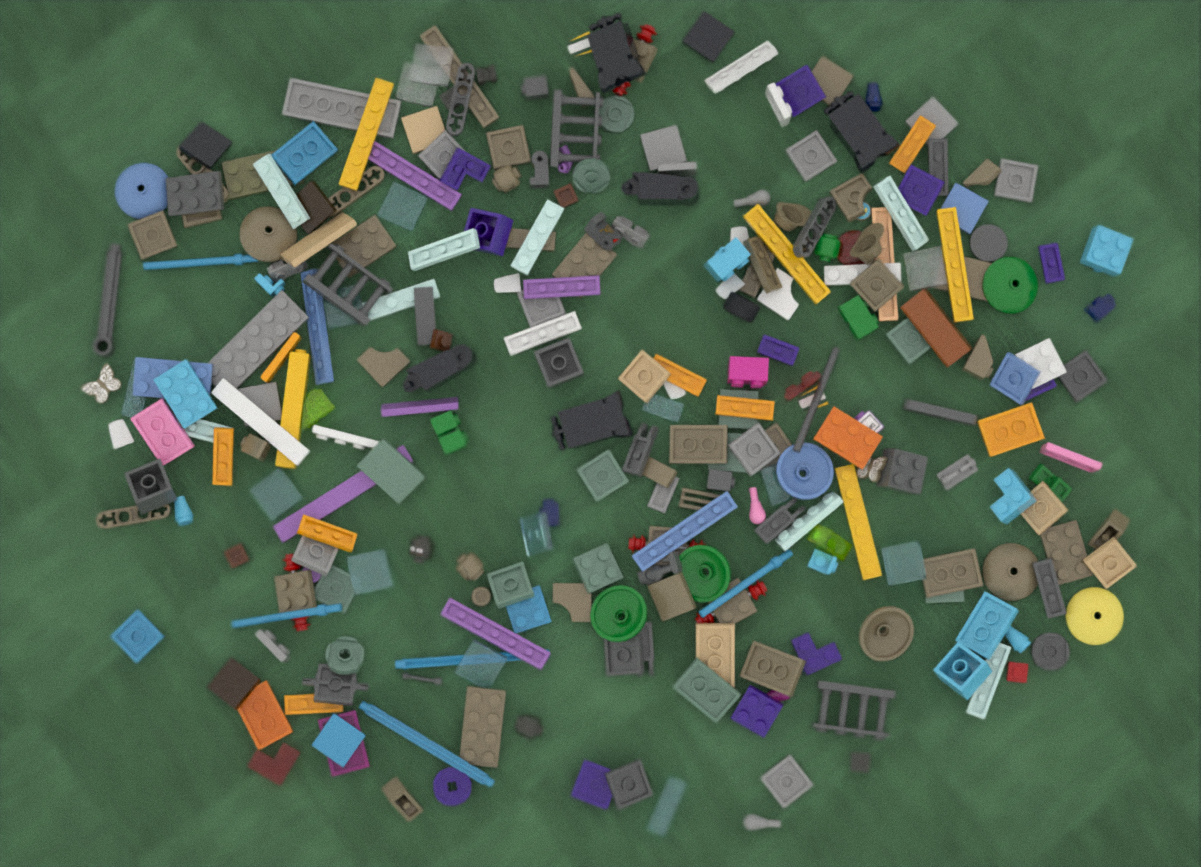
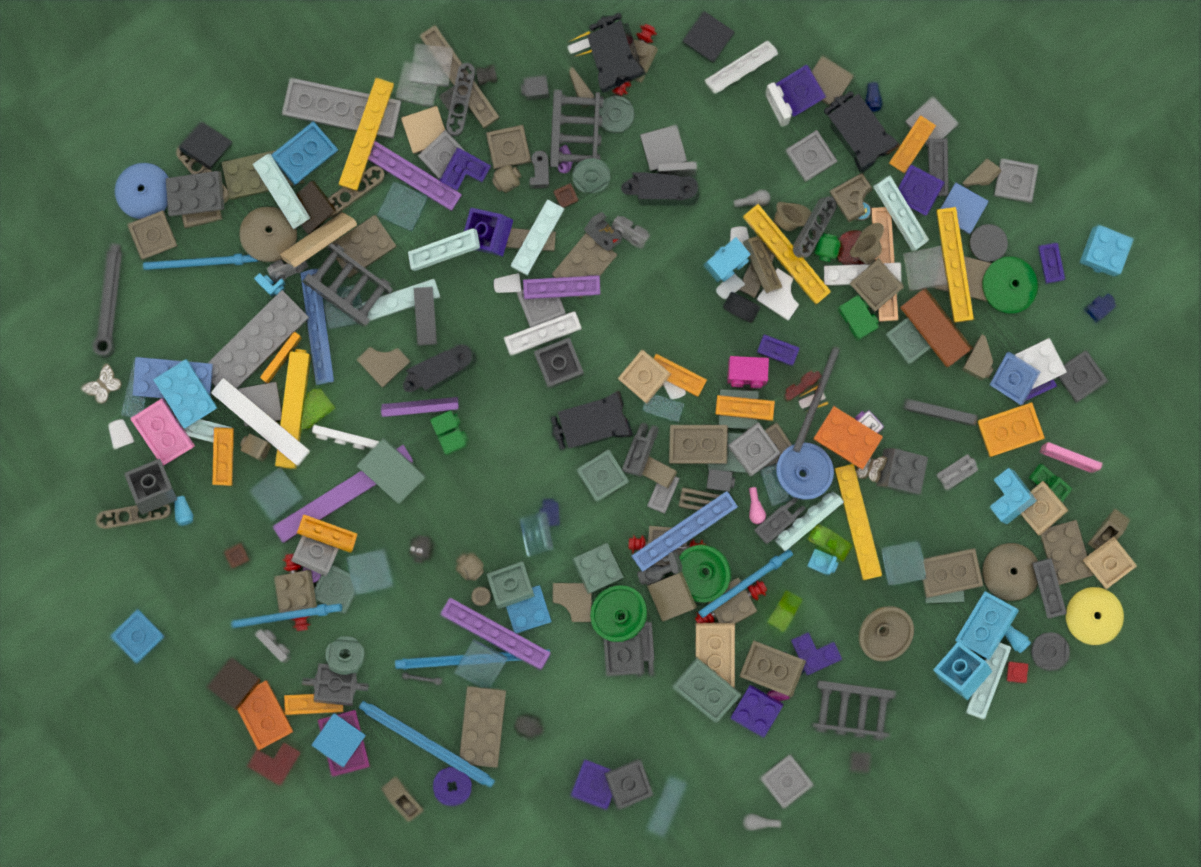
(441, 340): reddish brown plate -> none
(784, 611): none -> clear neon green slope

